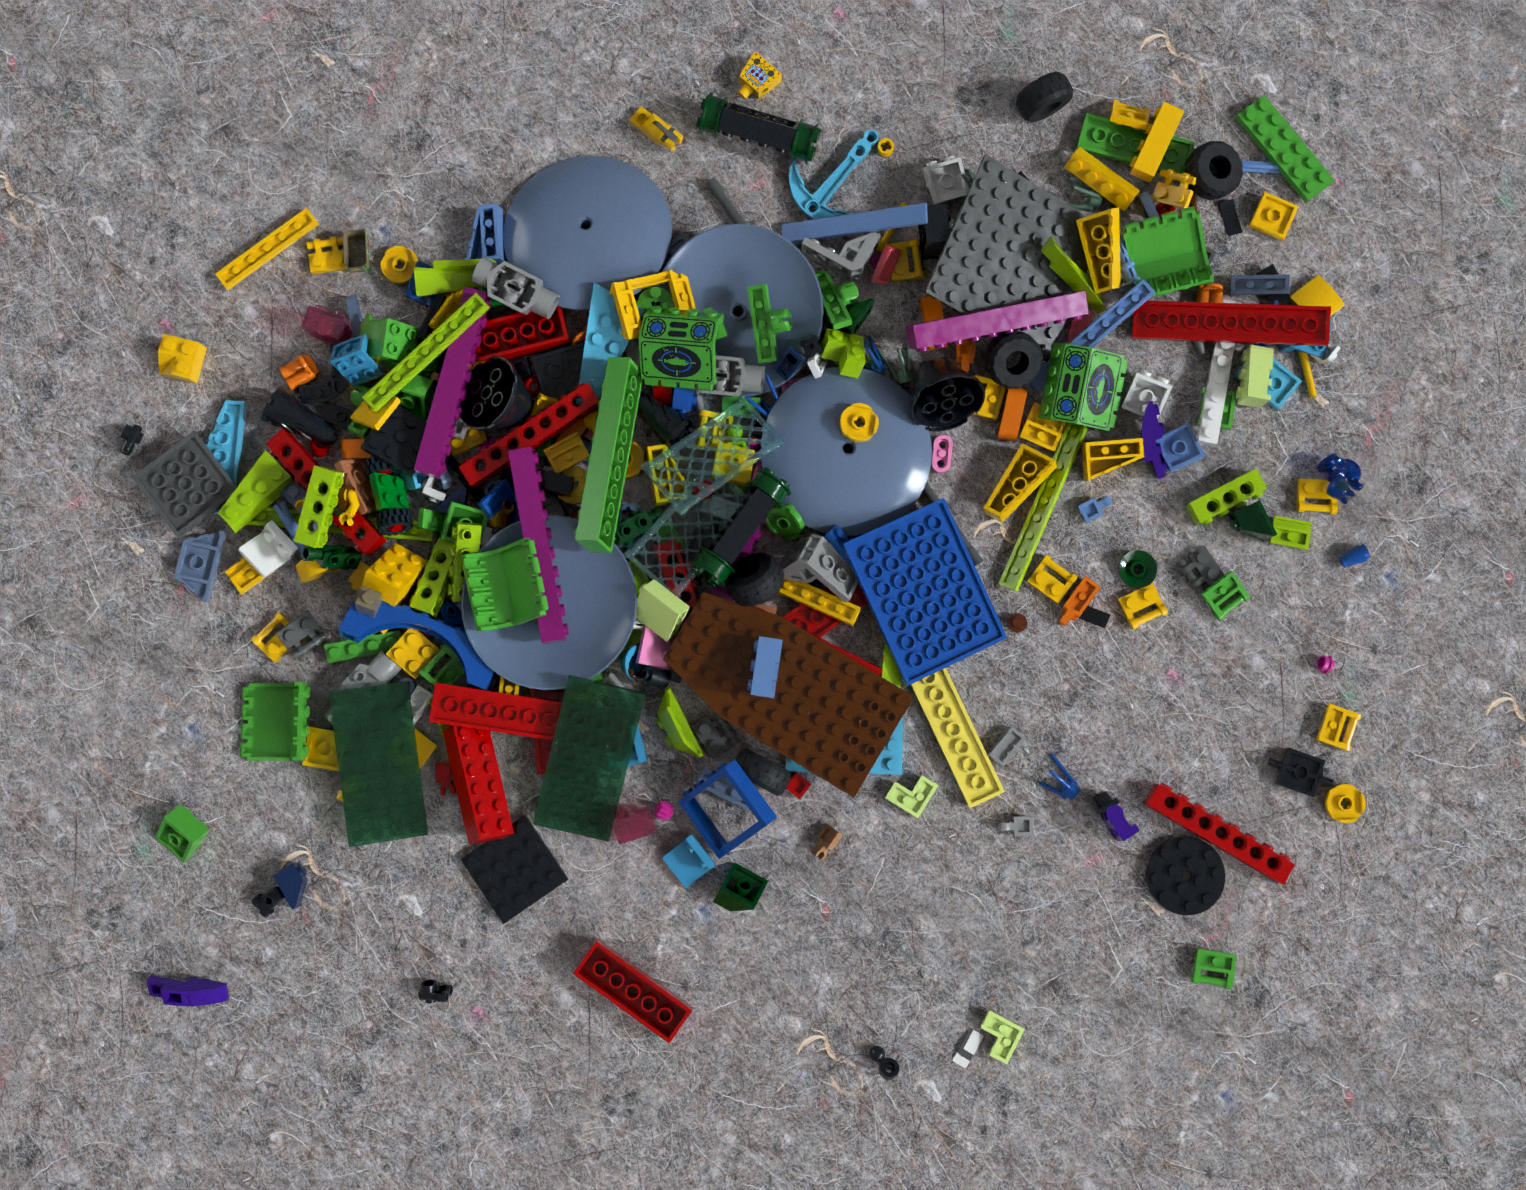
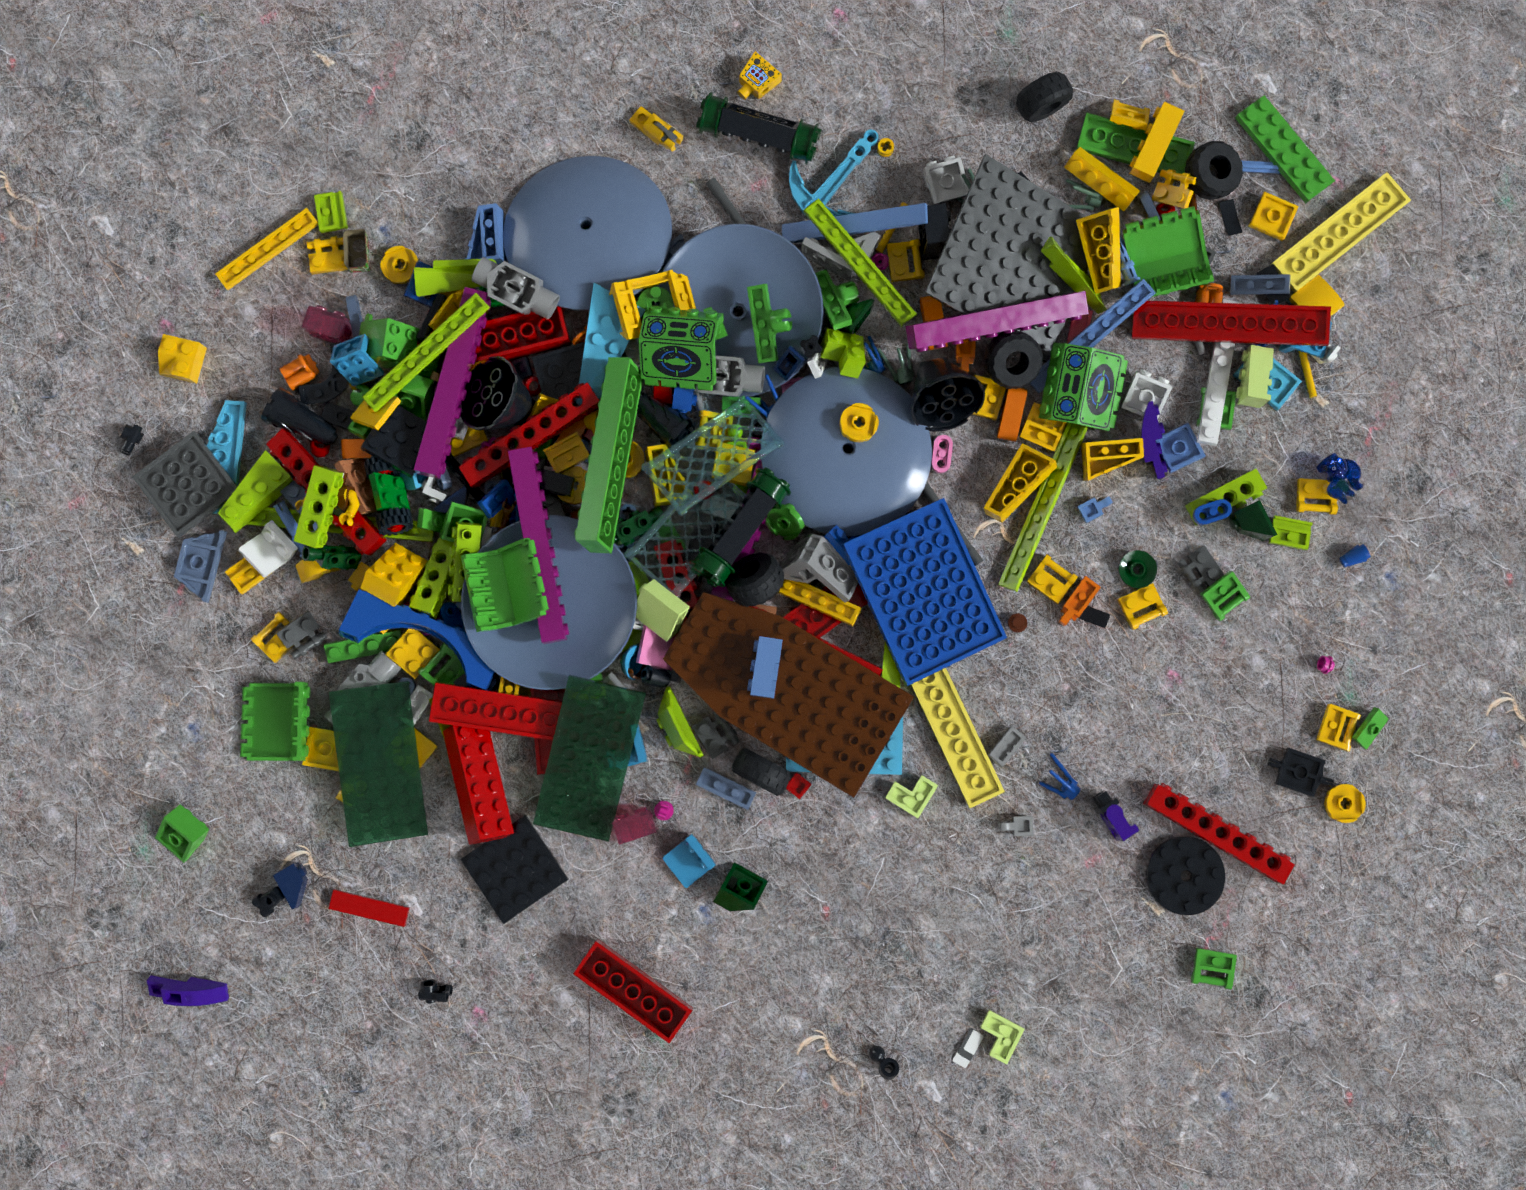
(330, 211): none -> lime plate
(368, 601): dark tan brick -> none
(369, 908): none -> red tile
(444, 775): red plate -> none
(747, 792): blue window -> none
(827, 840): medium nougat plate -> none
(859, 262): none -> lime tile
(886, 265): coral tile -> none
(1211, 512): none -> blue plate
(1341, 231): none -> light yellow plate
(1370, 728): none -> bright green plate

